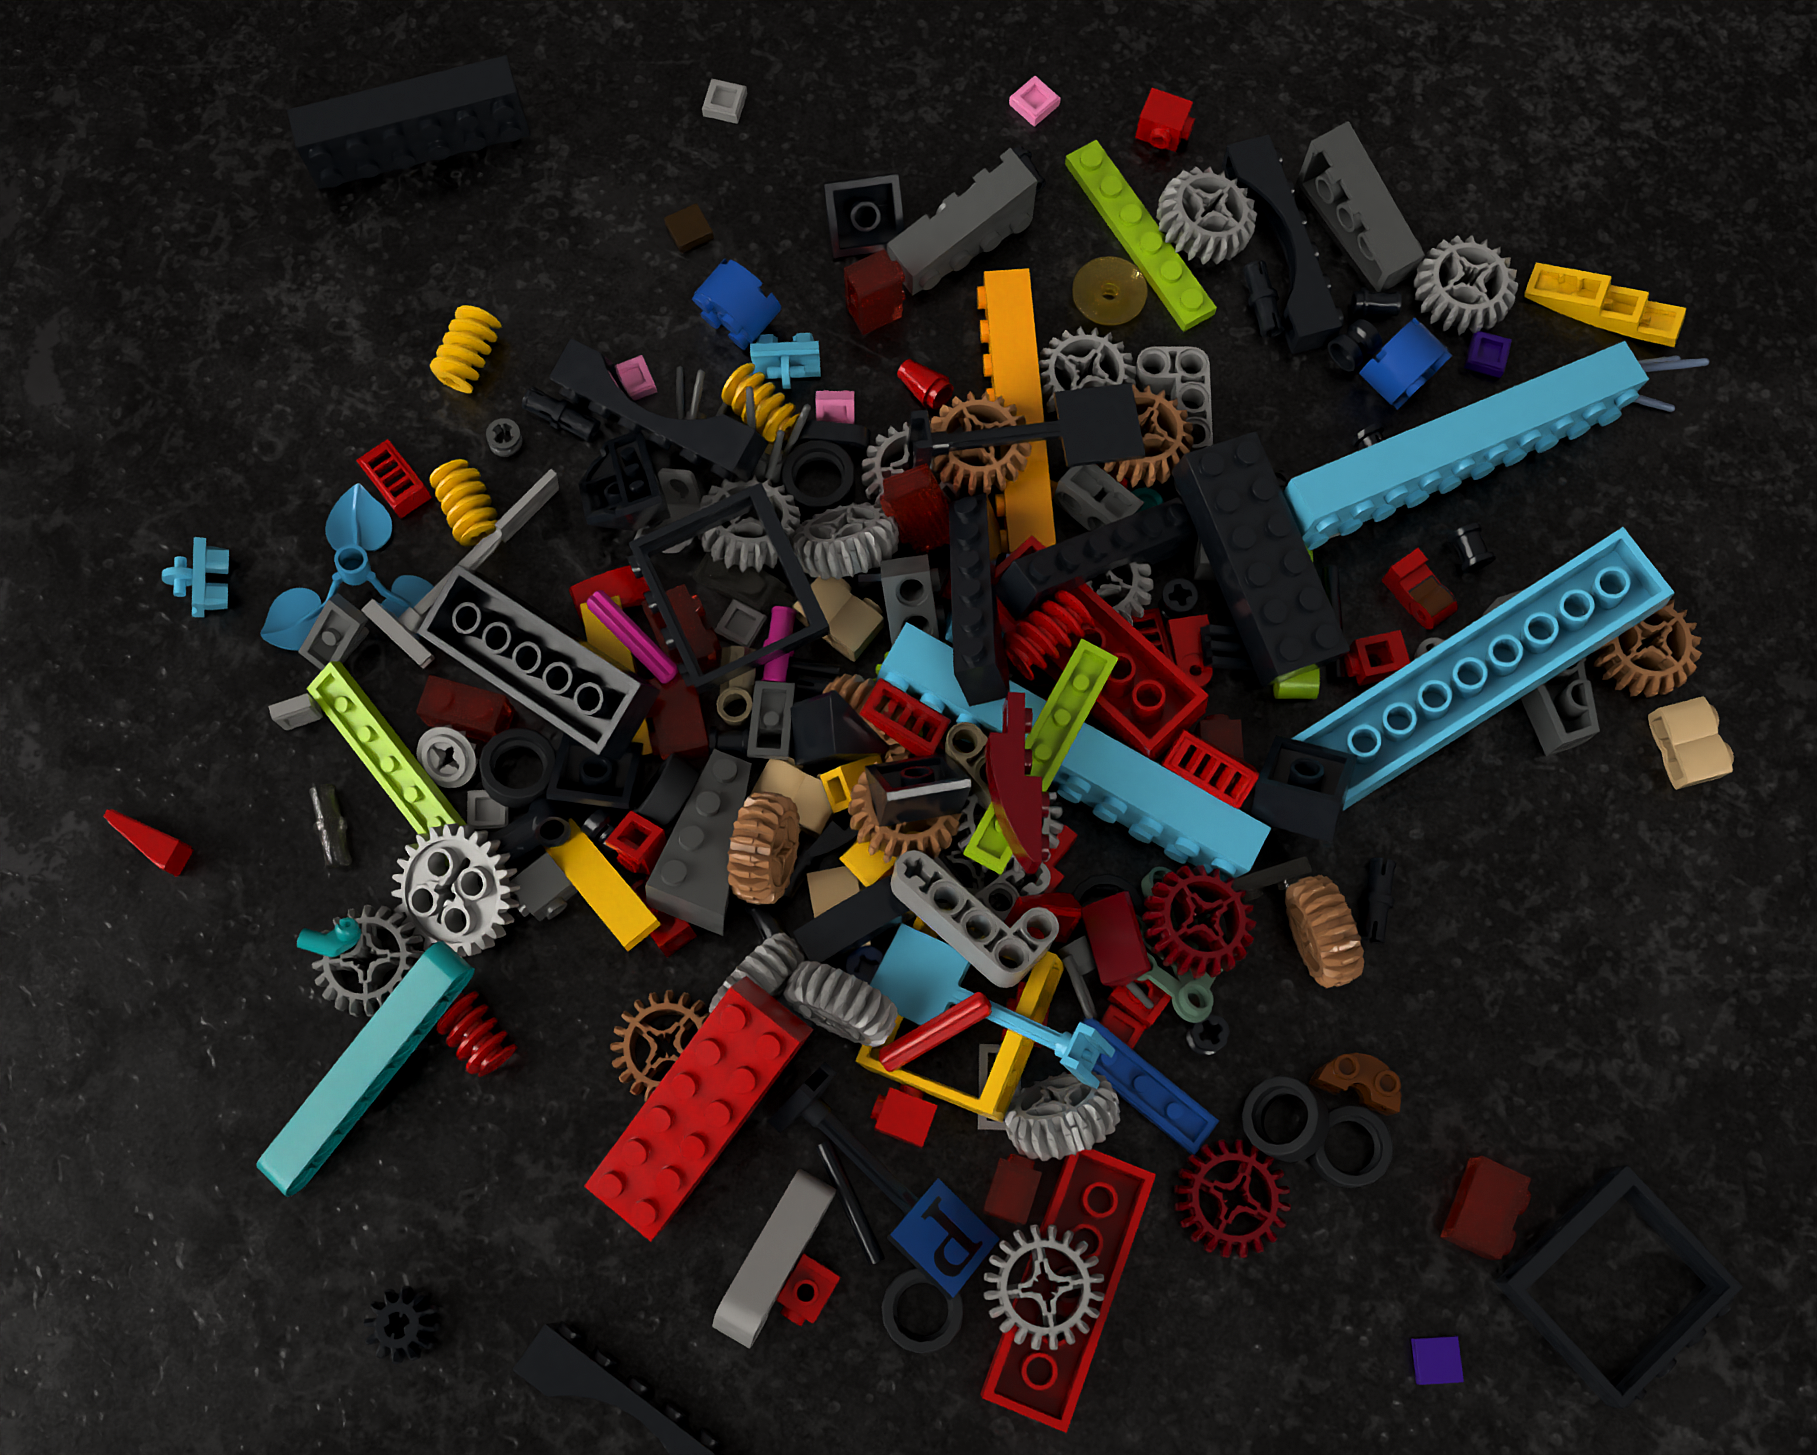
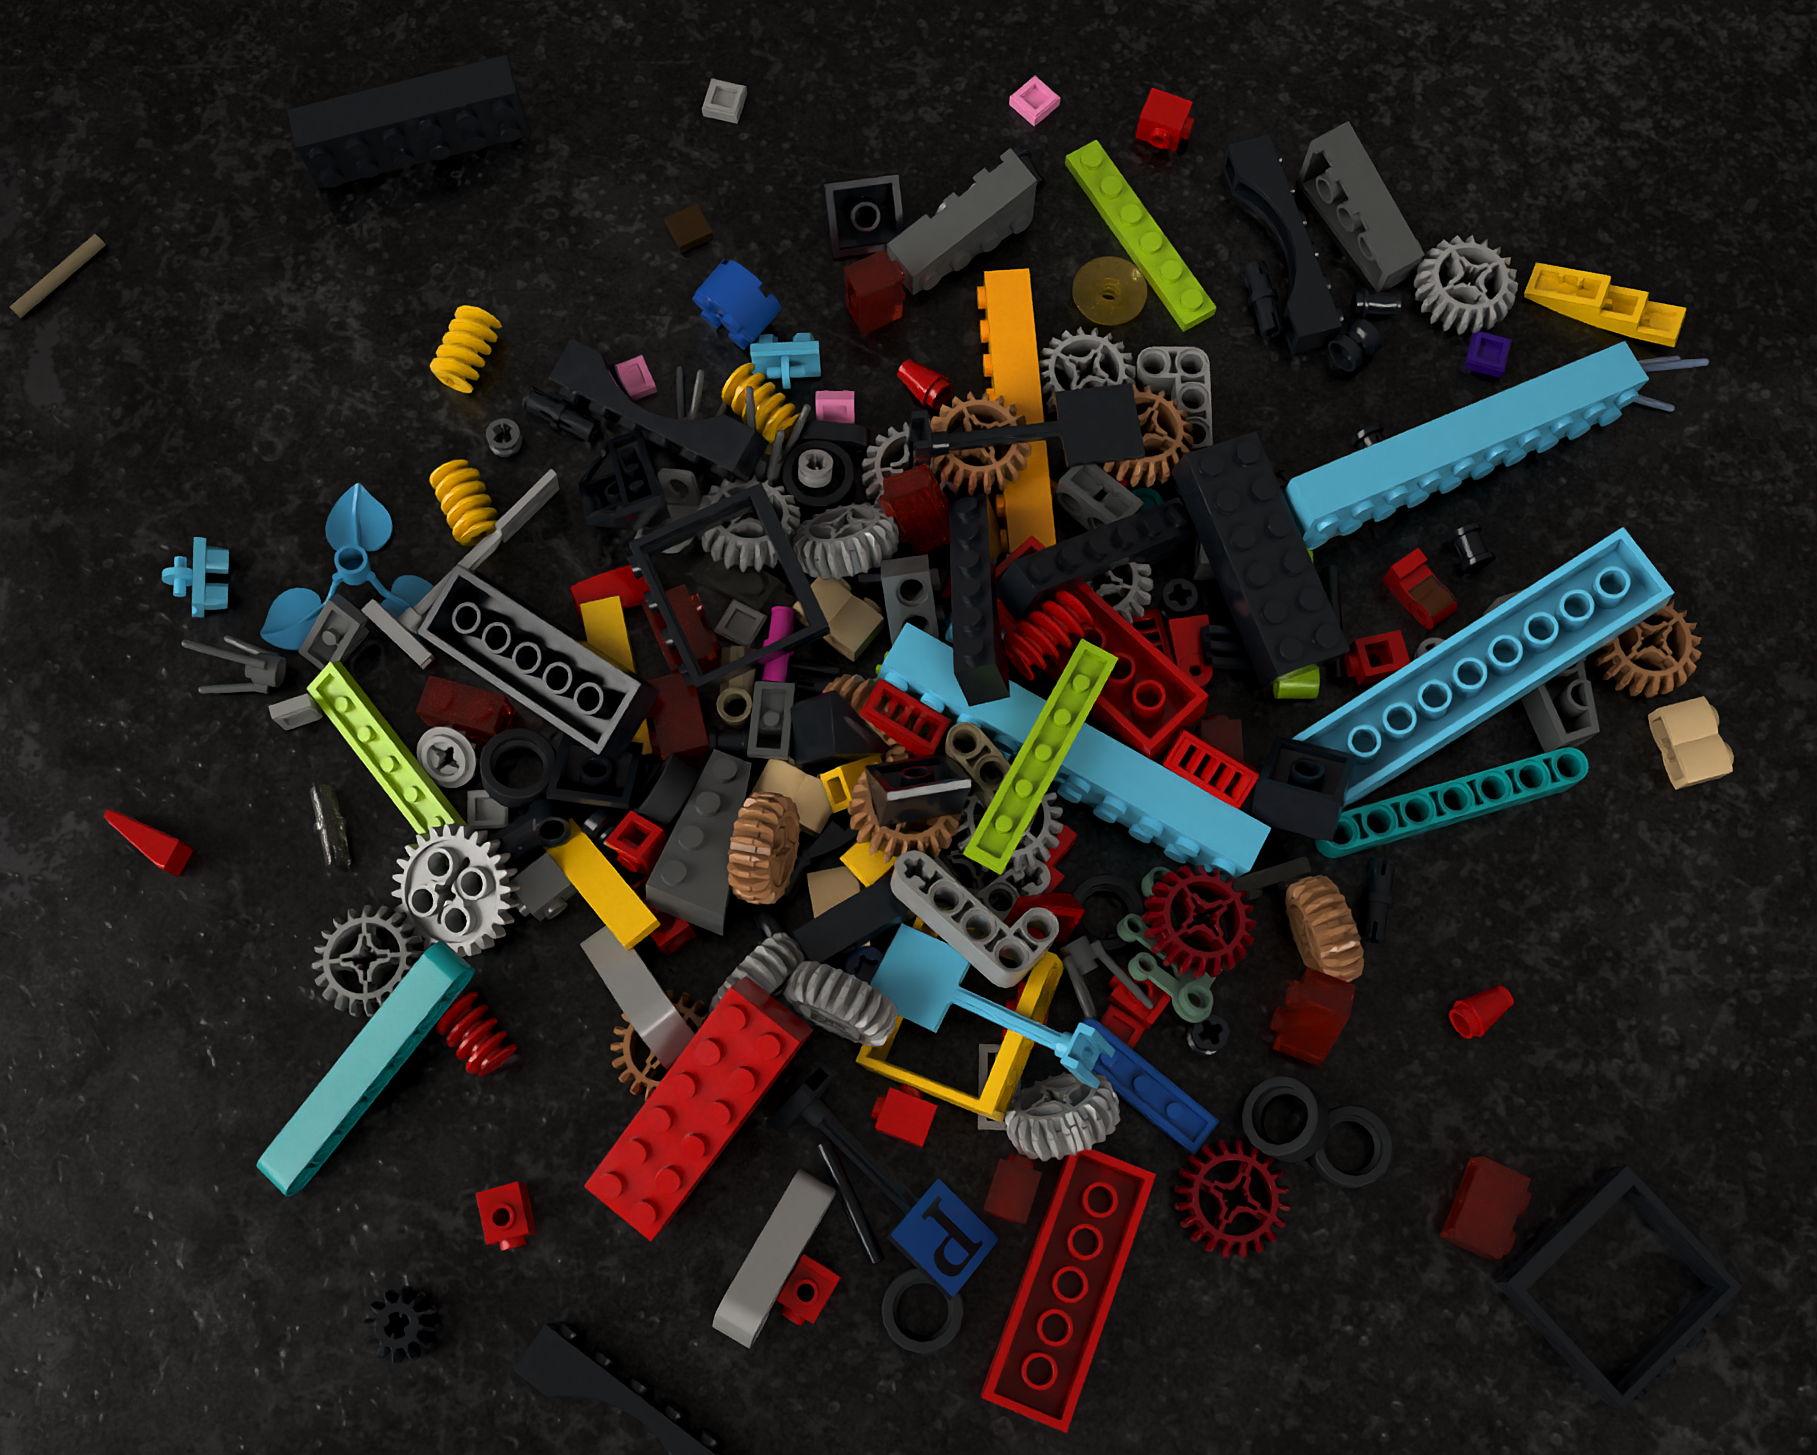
(57, 276): none -> dark tan bar
(263, 667): none -> dark grey plant
(333, 943): teal arm -> none
(409, 498): red slope -> none
(506, 1215): none -> red brick
(632, 636): dark pink axle -> none
(639, 996): none -> light grey beam
(815, 458): none -> light grey bush
(935, 1031): red axle -> none
(1017, 797): dark red slope -> none
(1080, 1280): light grey gear -> none
(1116, 940): dark red slope -> none
(1206, 215): light grey gear -> none
(1313, 1016): none -> clear red brick
(1367, 1075): reddish brown cylinder -> none
(1405, 363): blue brick -> none
(1437, 1360): dark purple tile -> none
(1468, 794): none -> teal beam
(1480, 1011): none -> red cone

